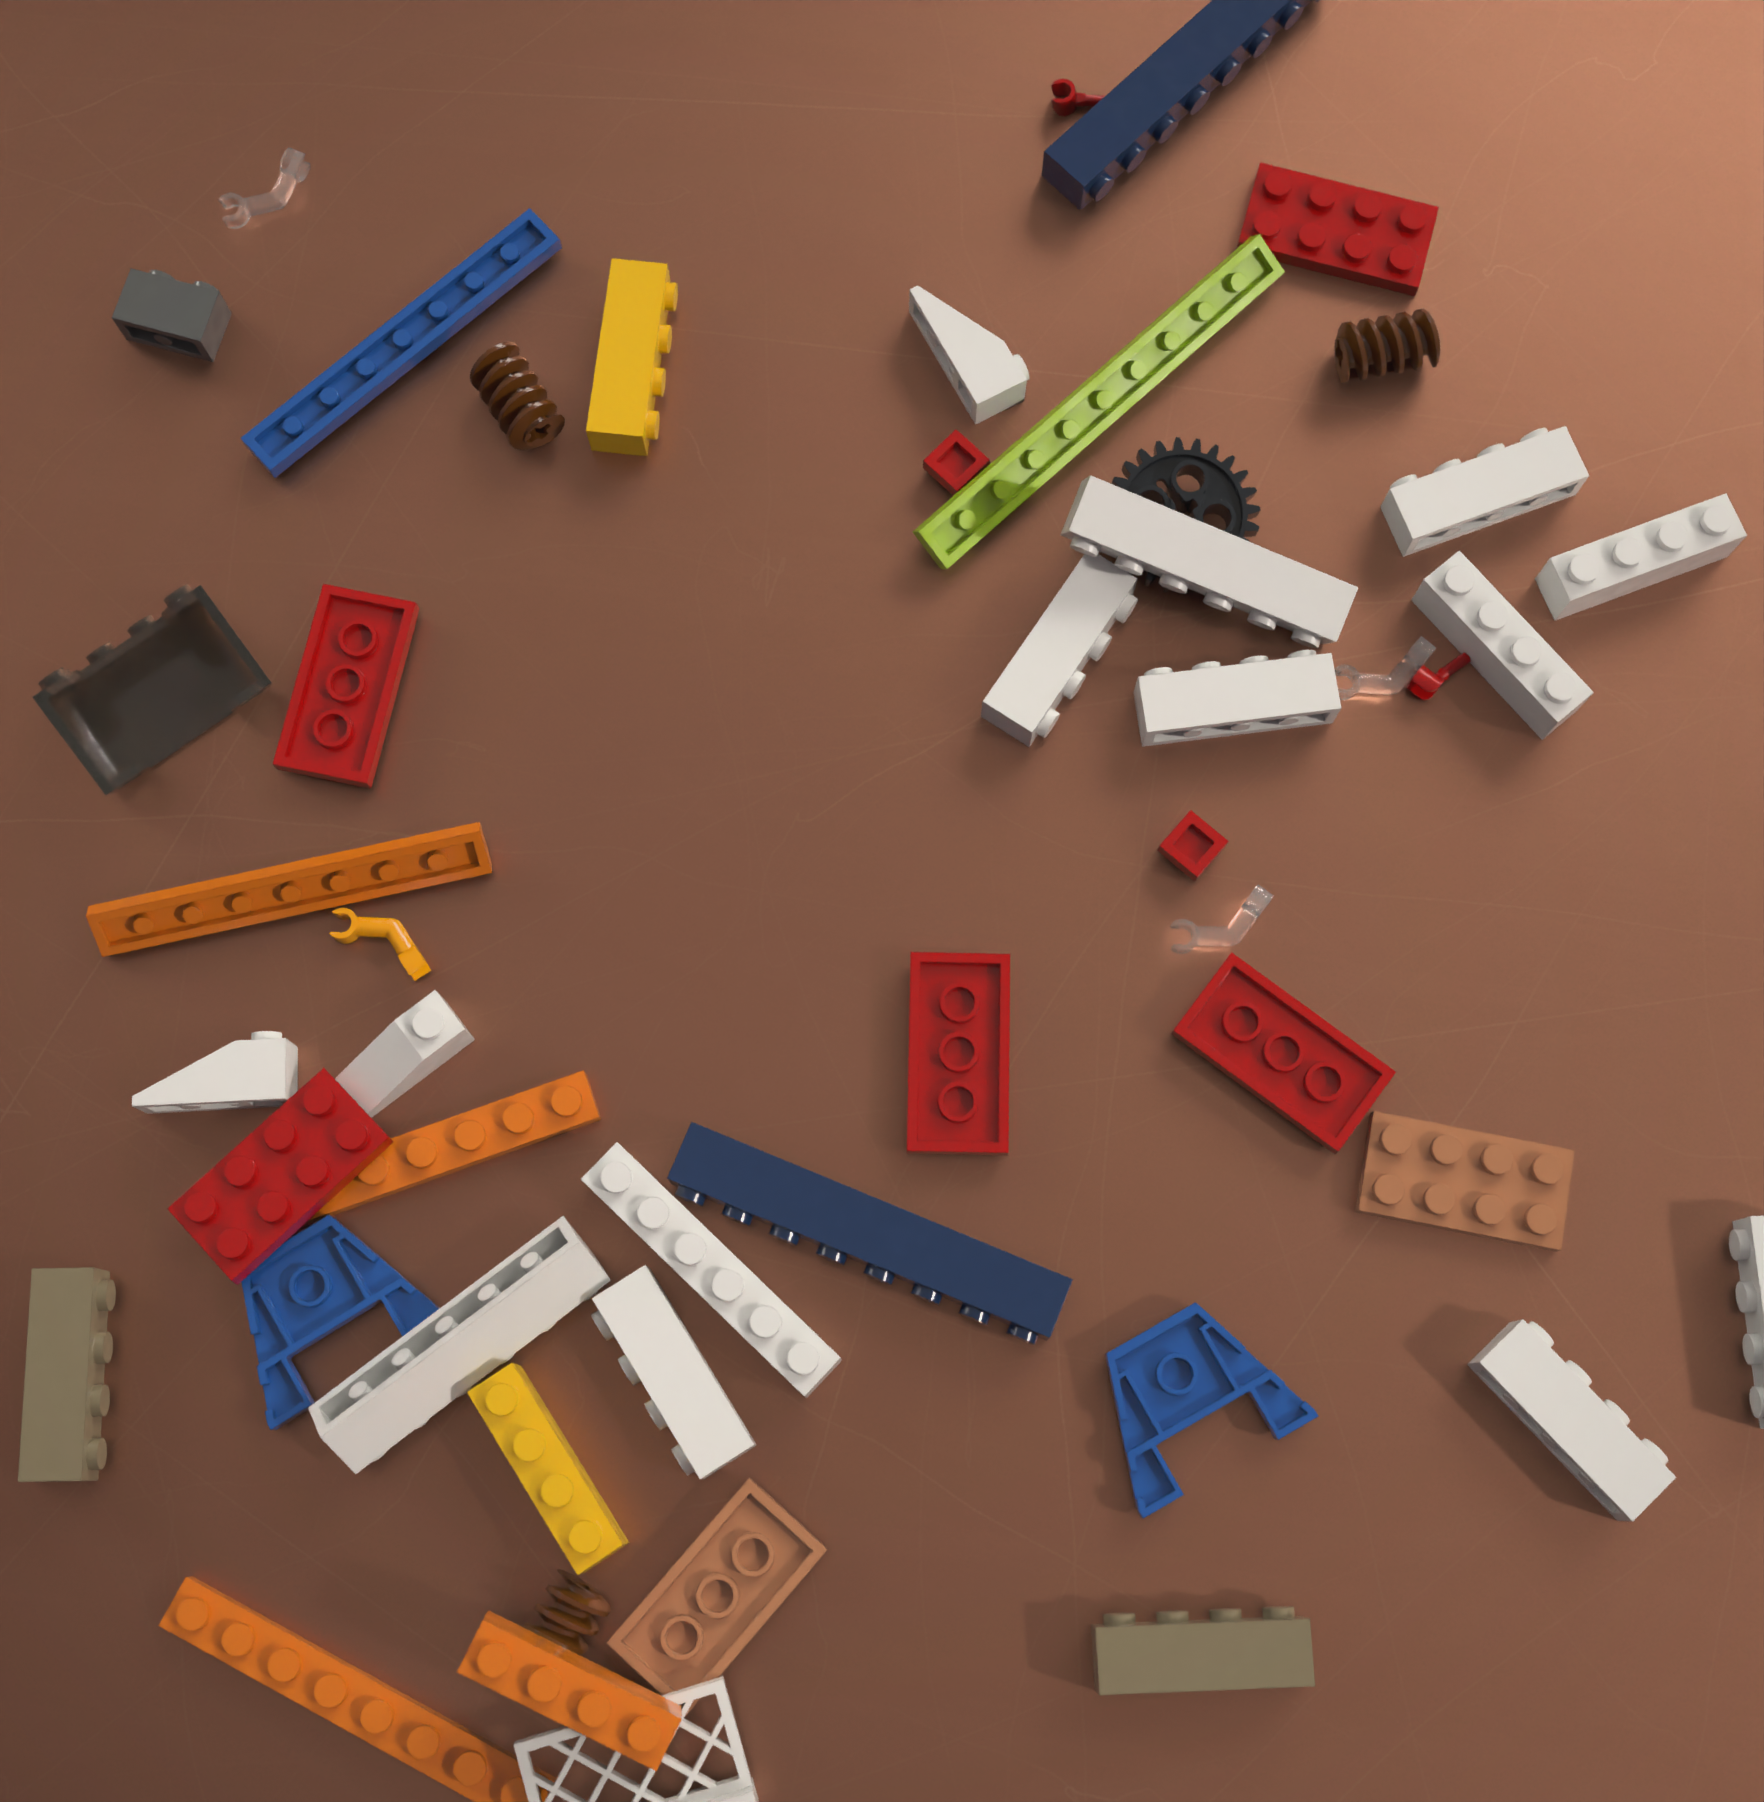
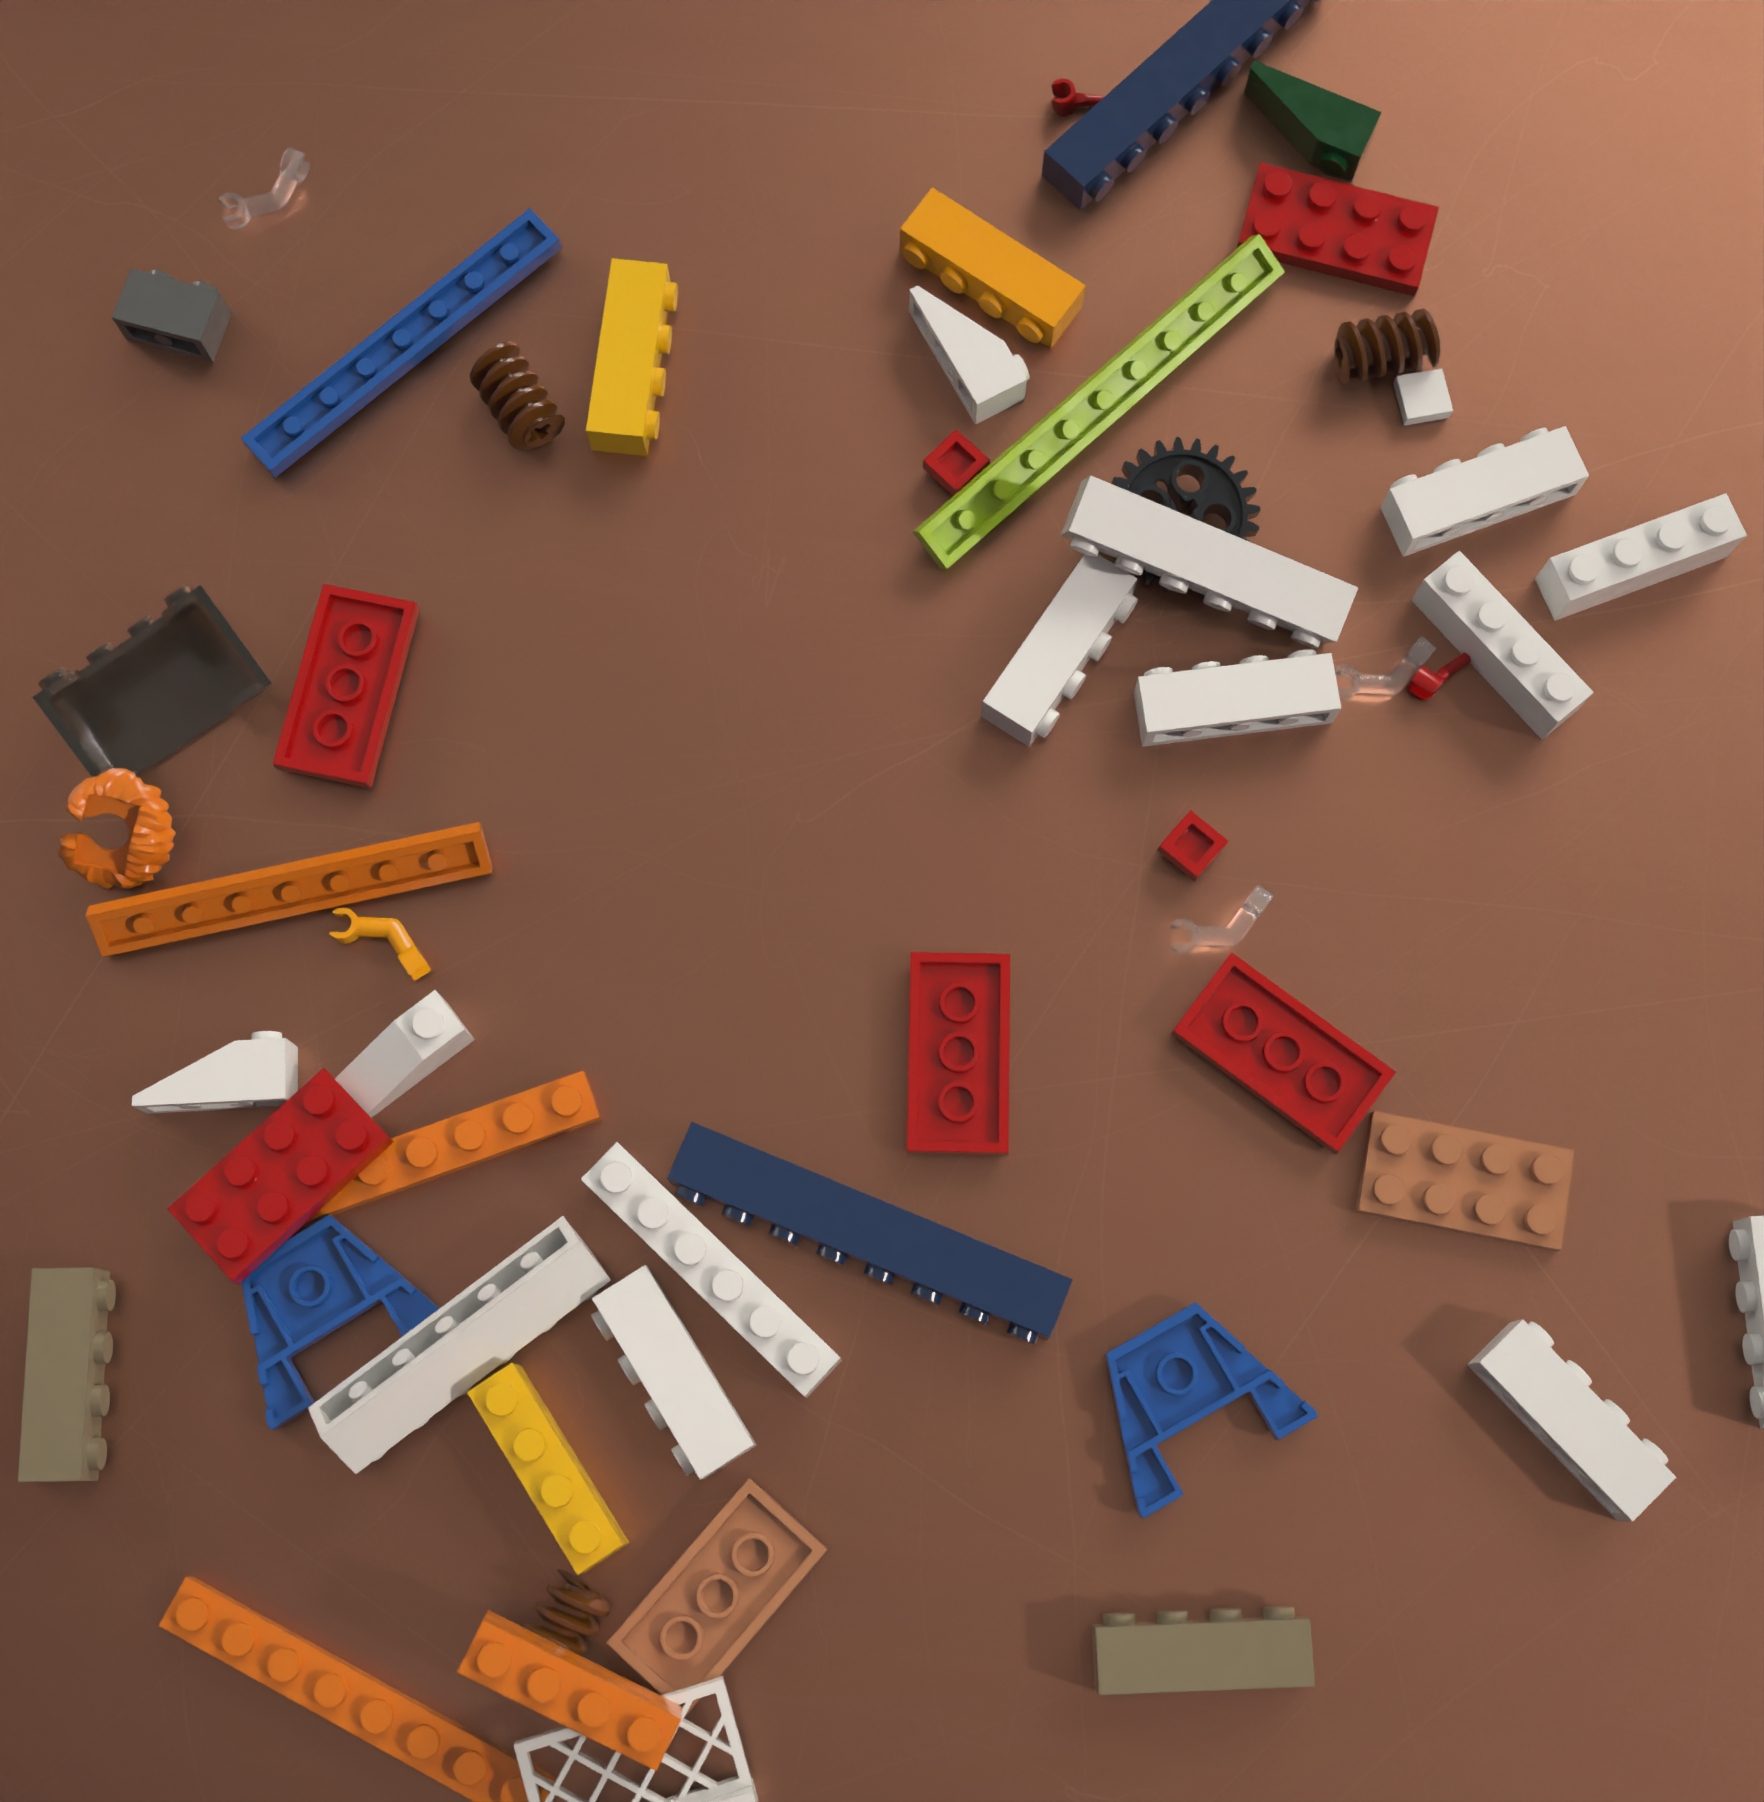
(148, 822): none -> orange piece
(991, 268): none -> light orange brick
(1318, 123): none -> dark green slope
(1423, 397): none -> white tile

